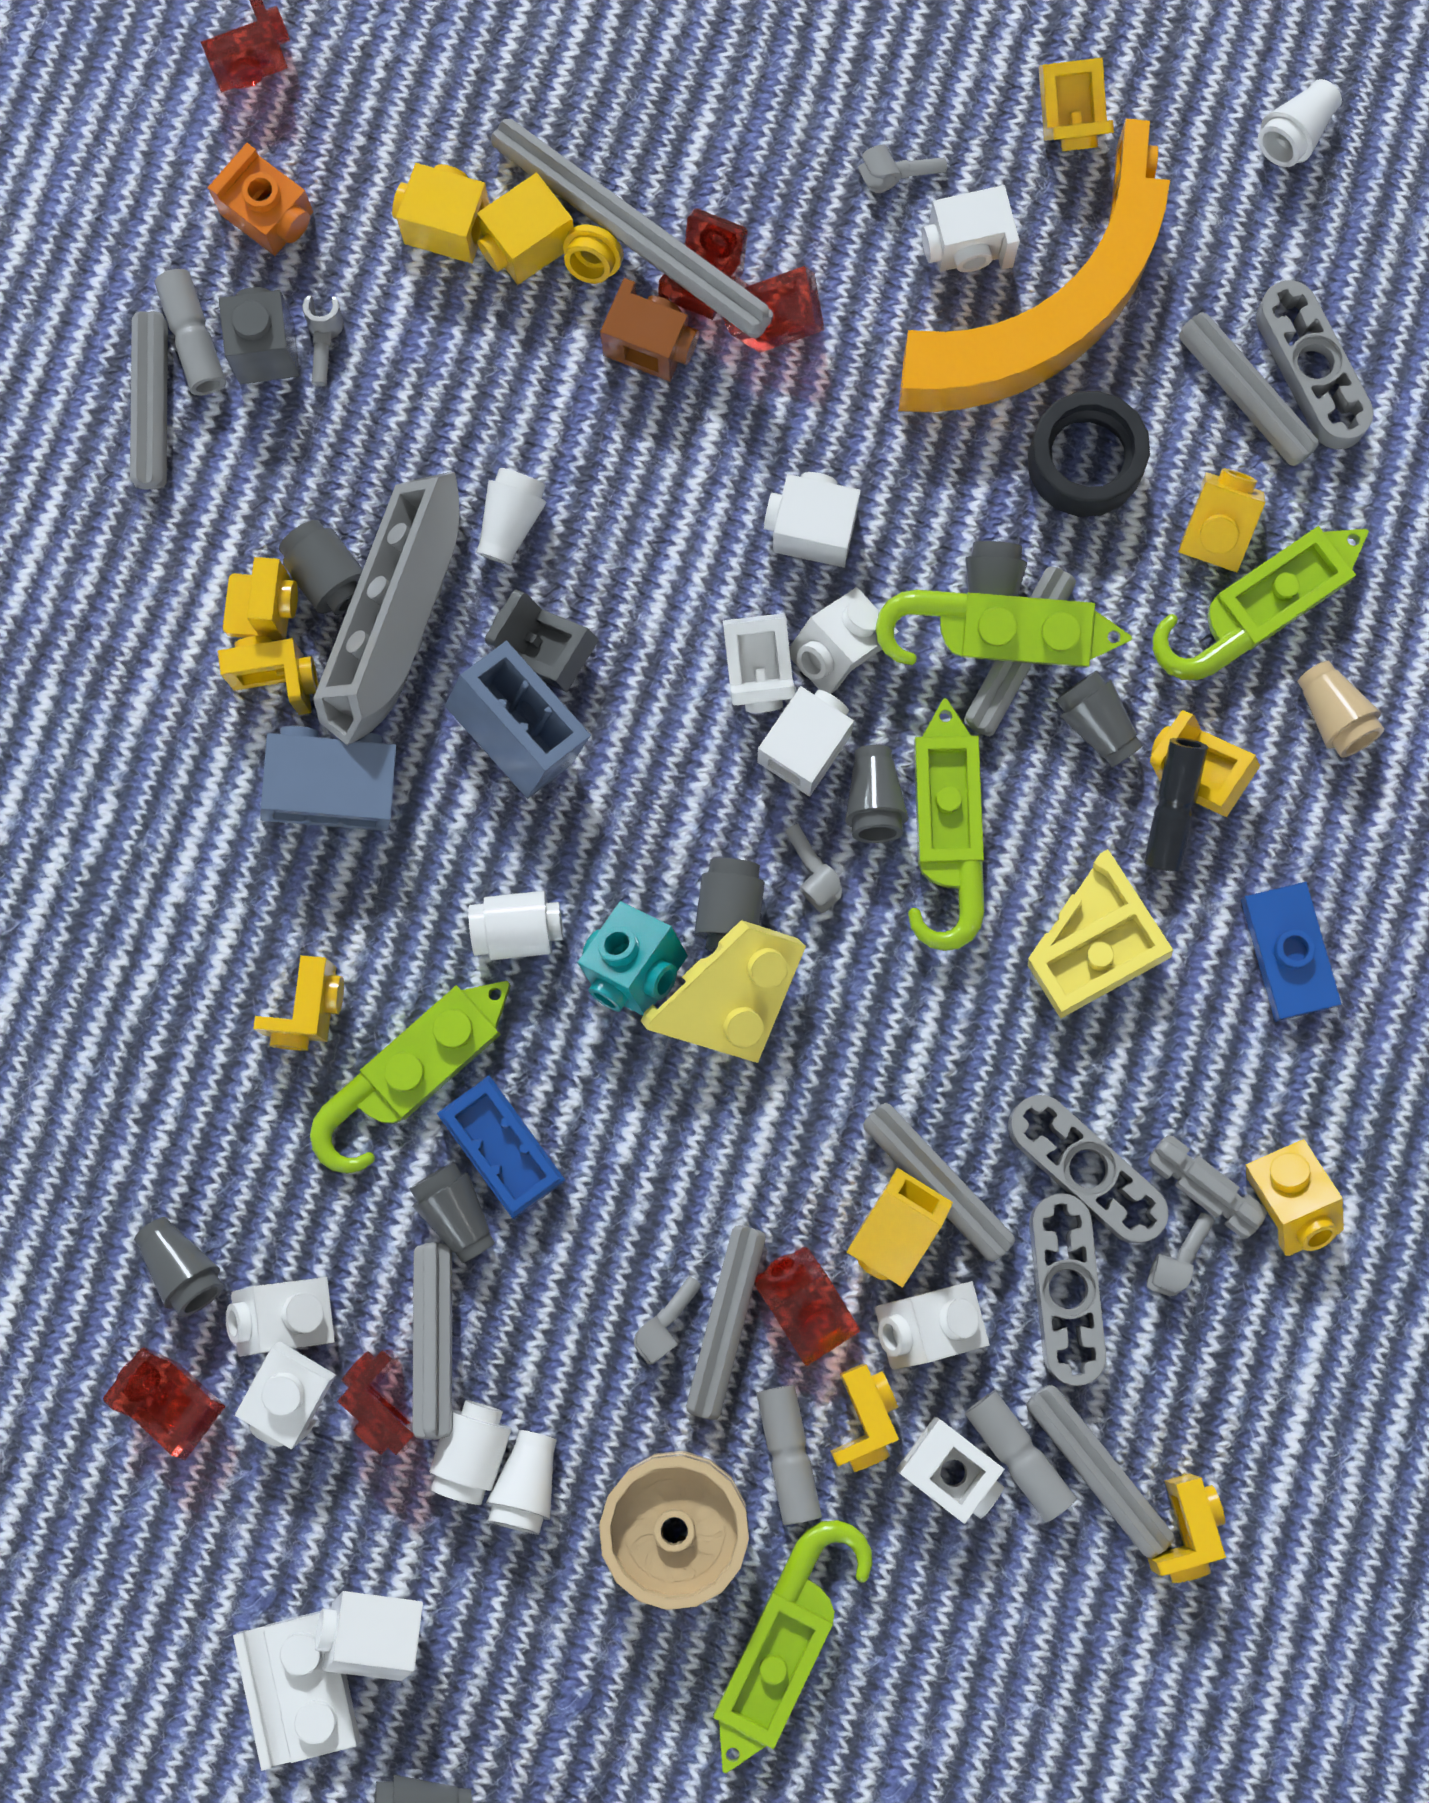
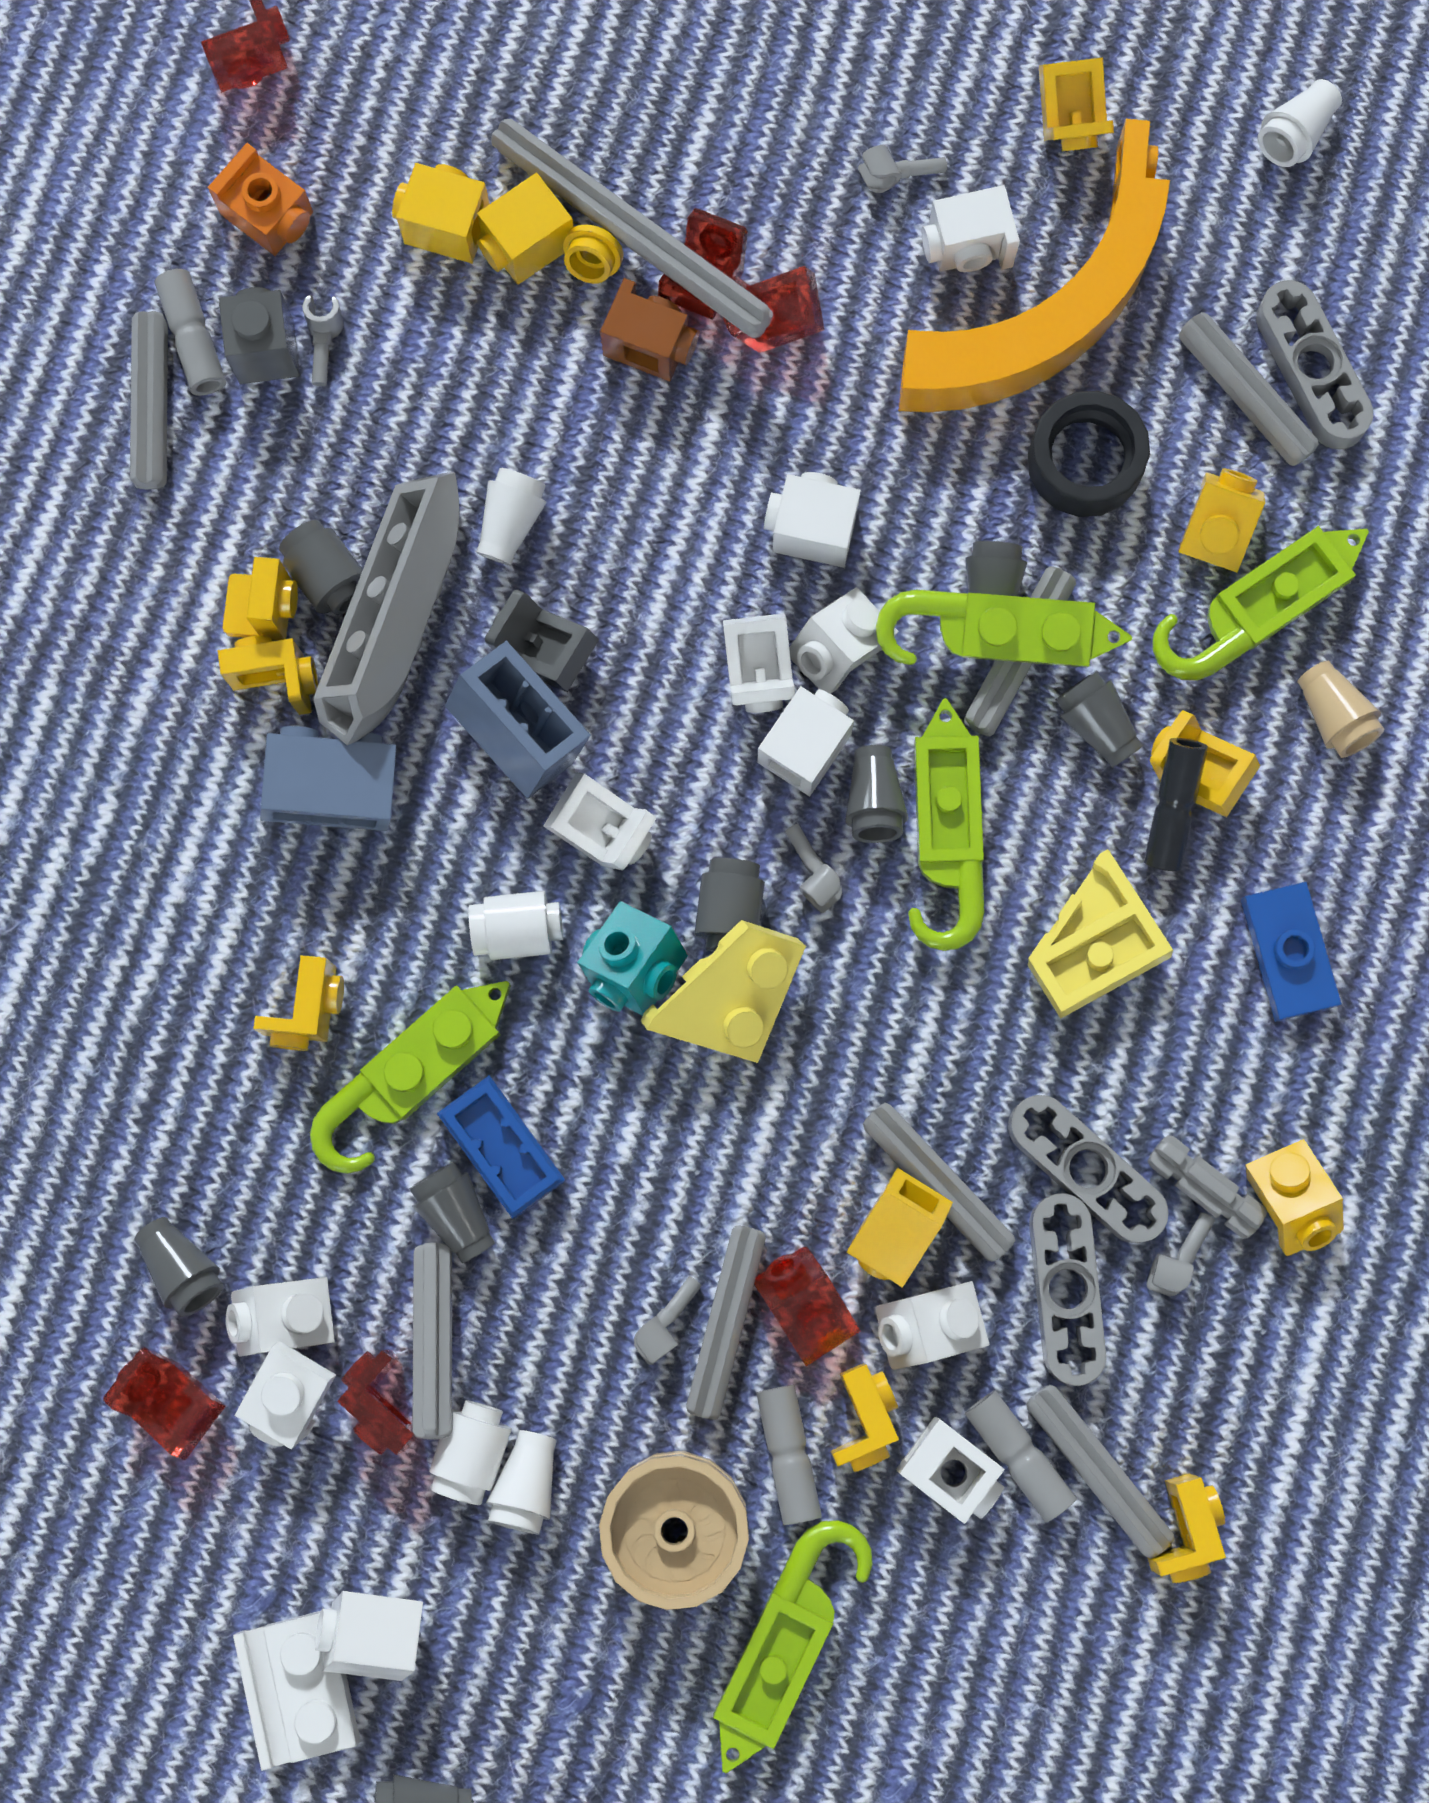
(601, 824): none -> white bracket

